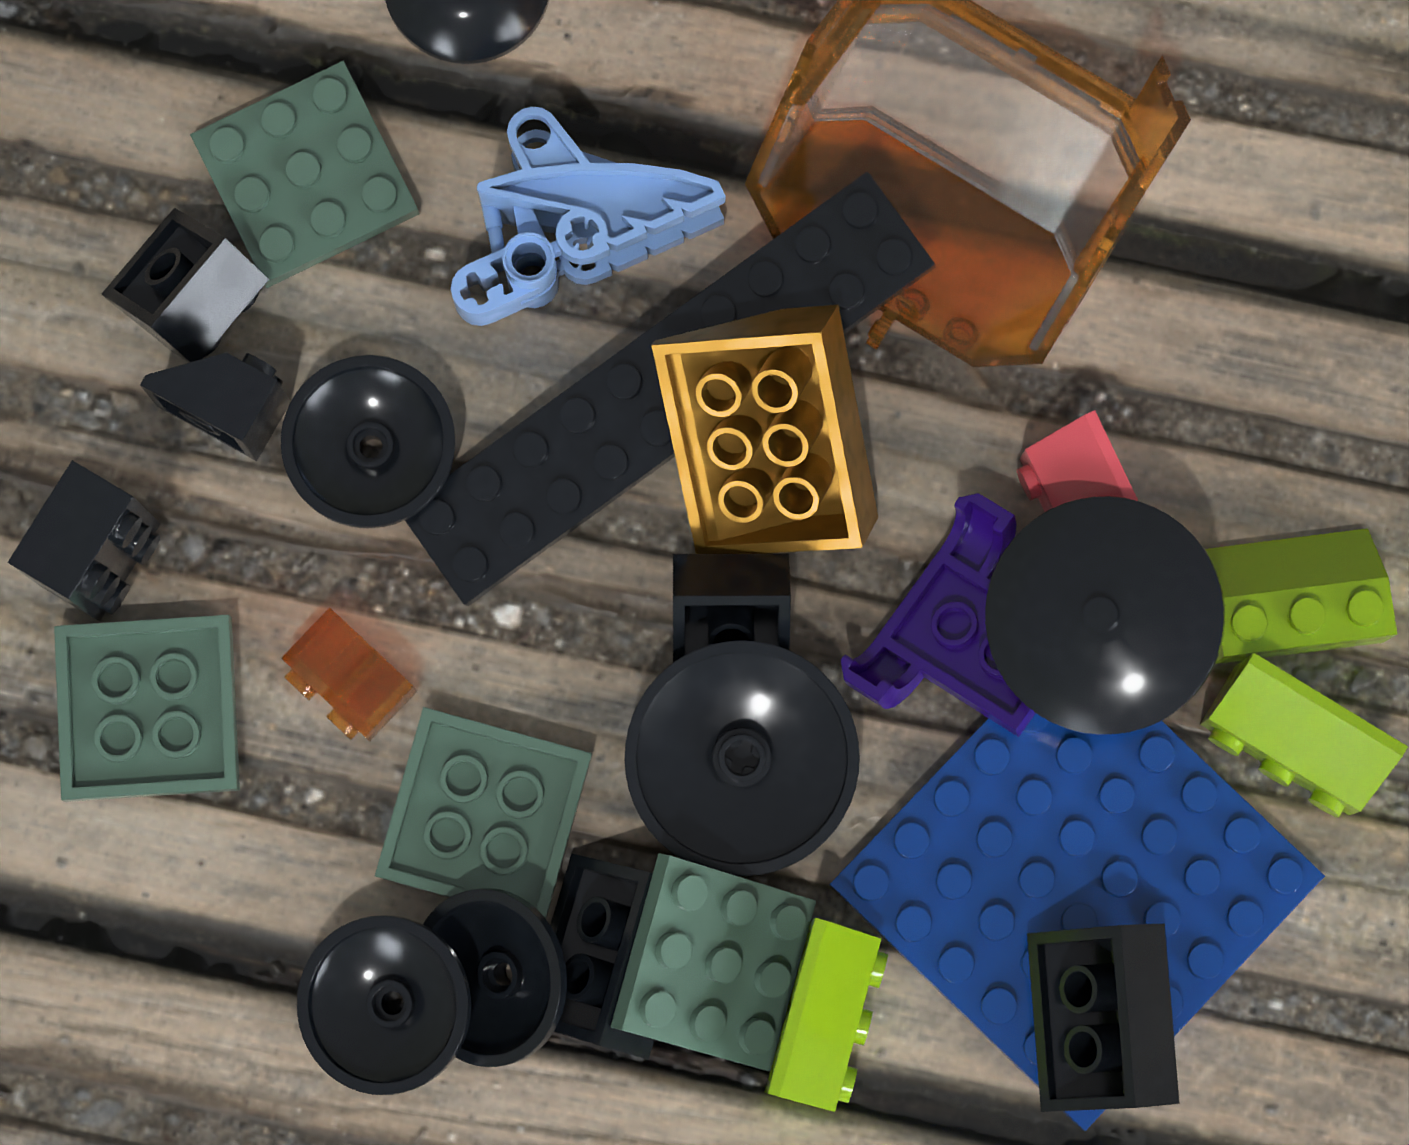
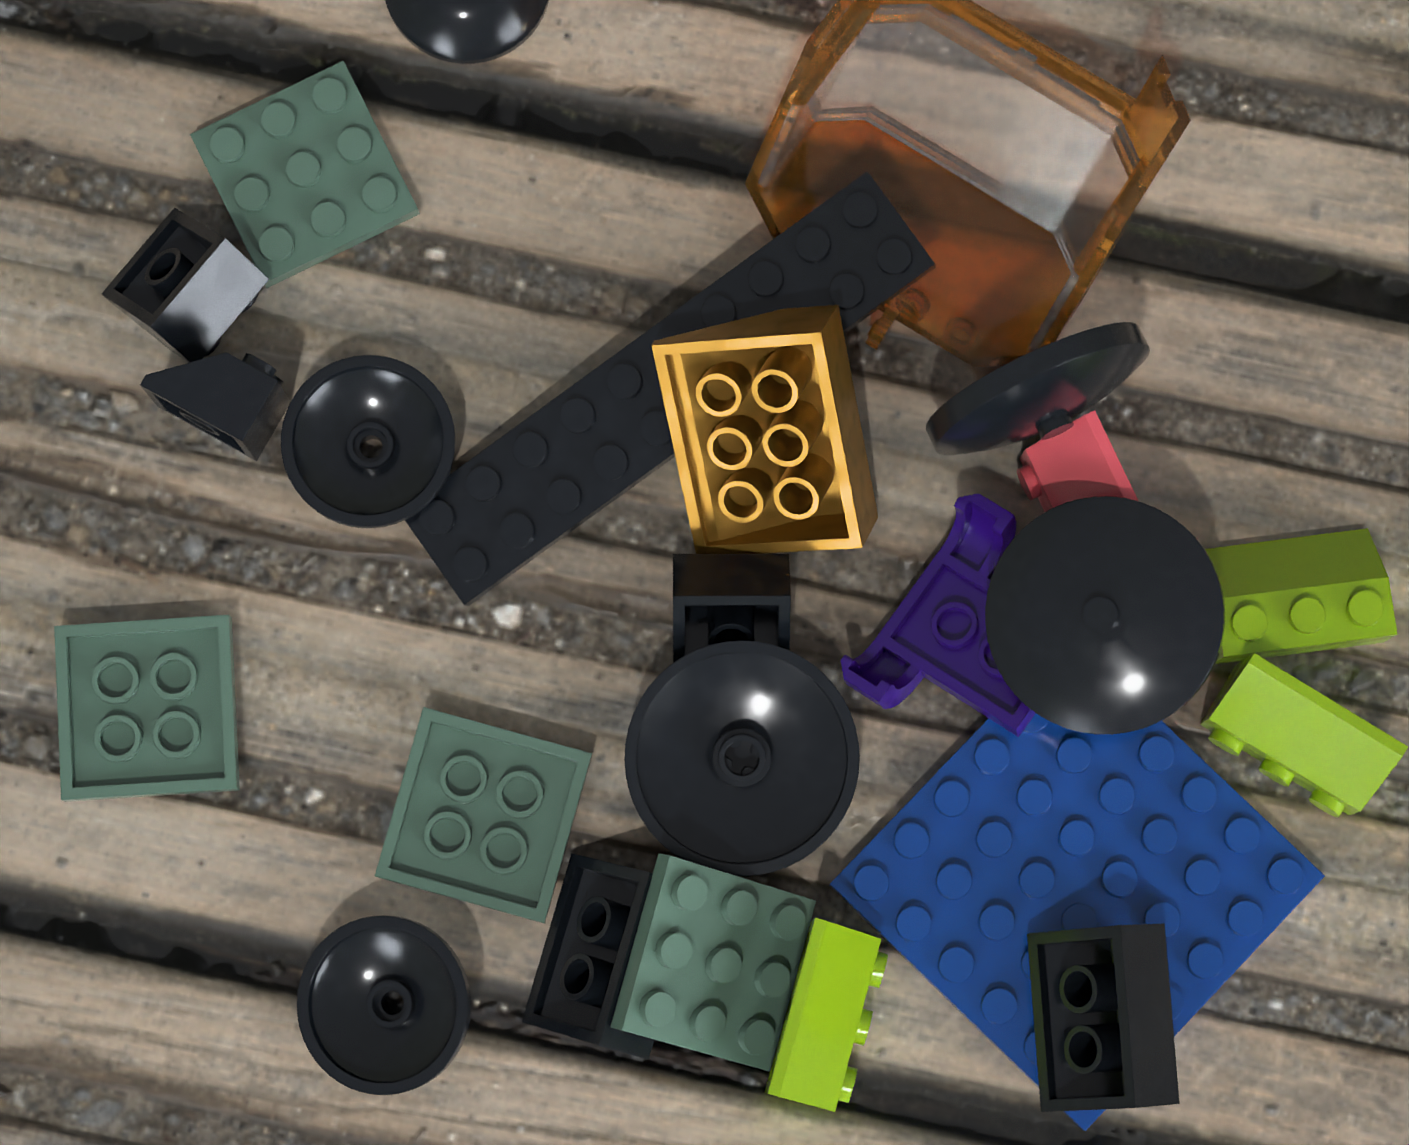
(87, 542): black brick -> none
(348, 675): clear orange brick -> none
(488, 933): black dish -> none
(582, 199): light blue piece -> none
(1038, 391): none -> black dish

